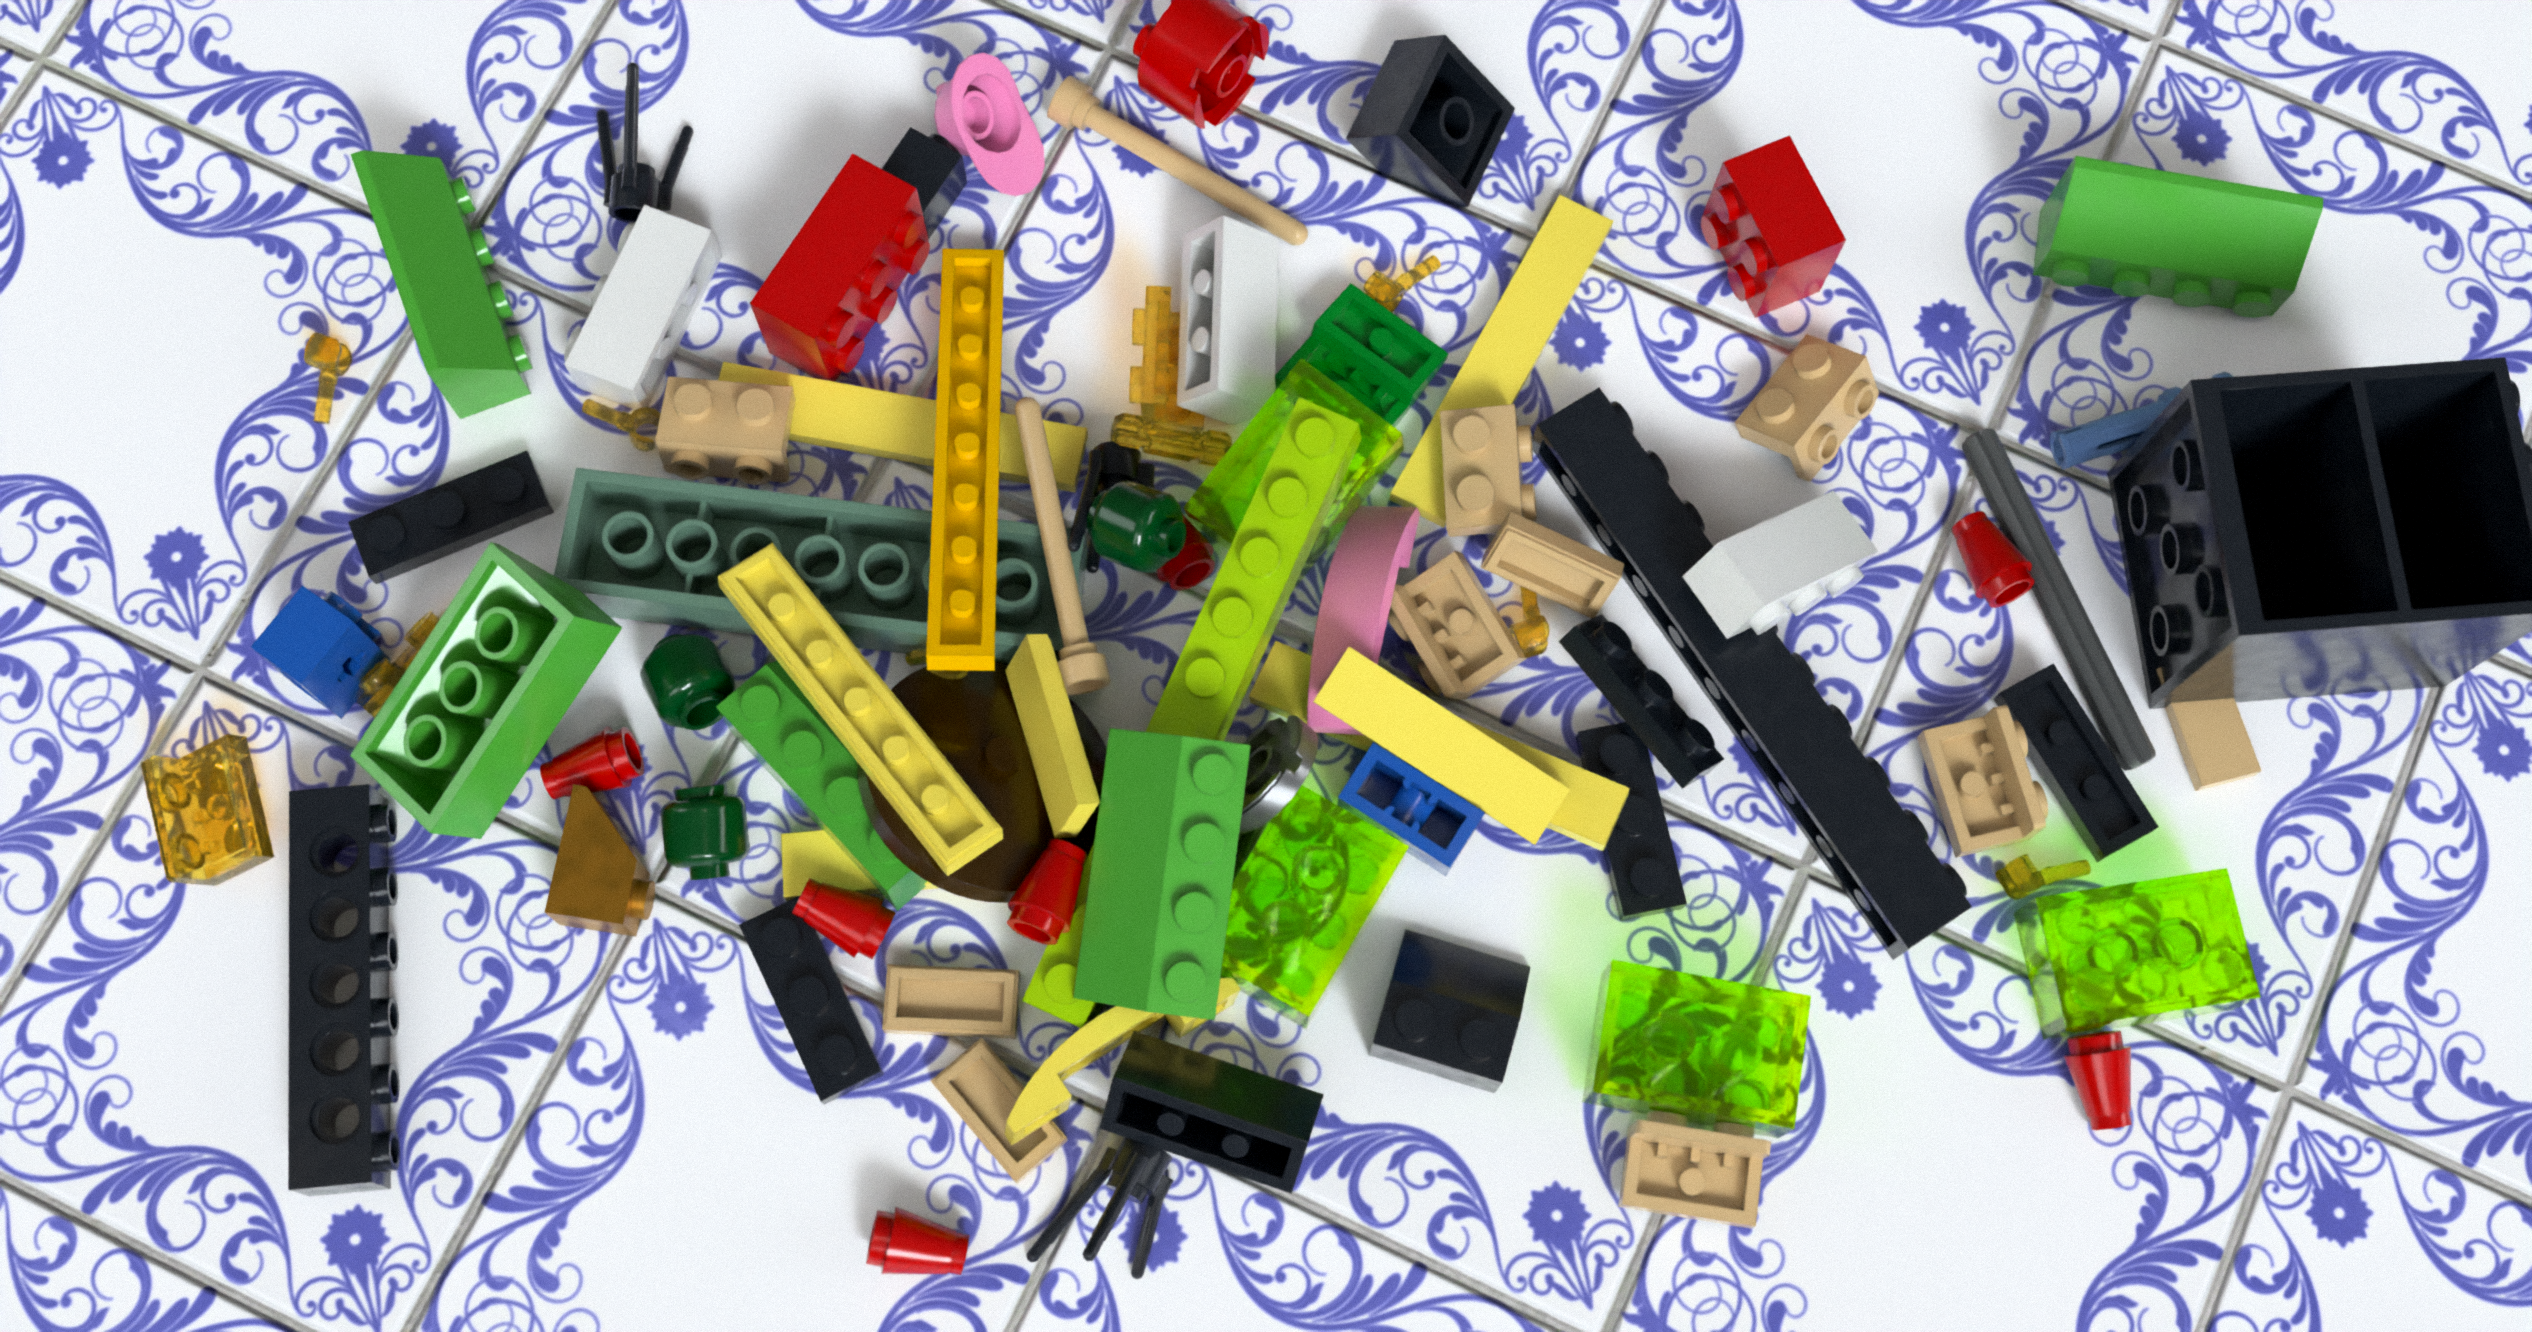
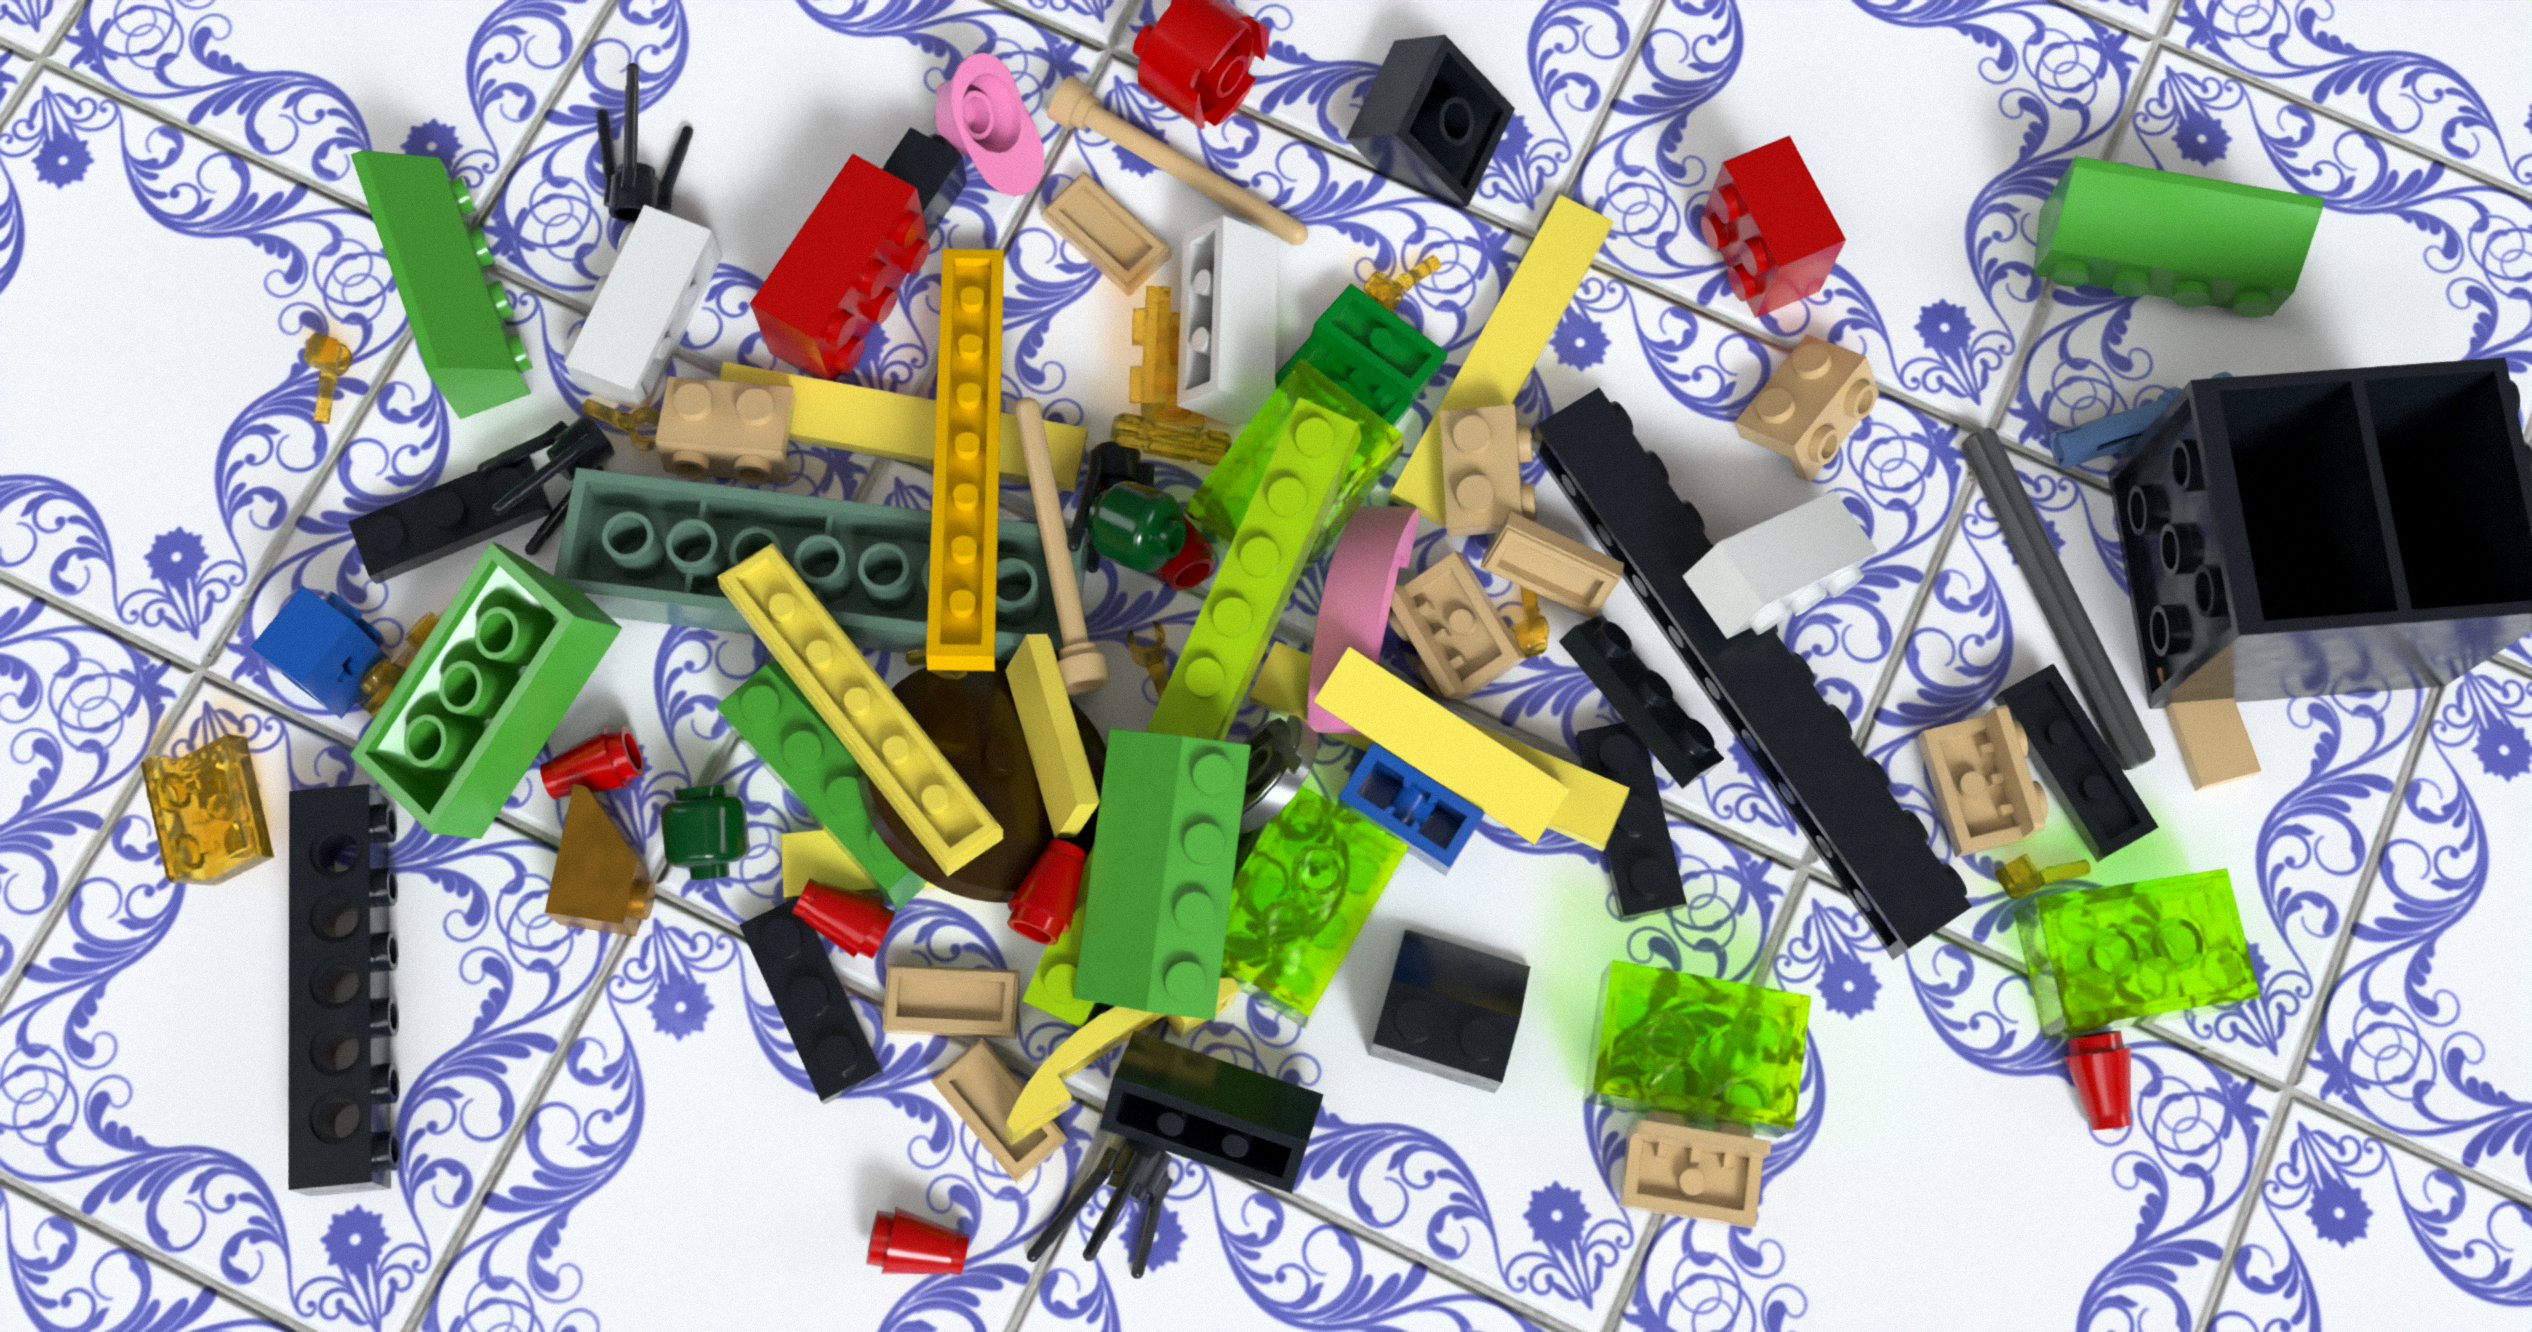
(572, 447): none -> black plant
(687, 681): dark green head -> none
(1106, 234): none -> tan tile
(1152, 657): none -> clear yellow hand
(1992, 560): red cone -> none

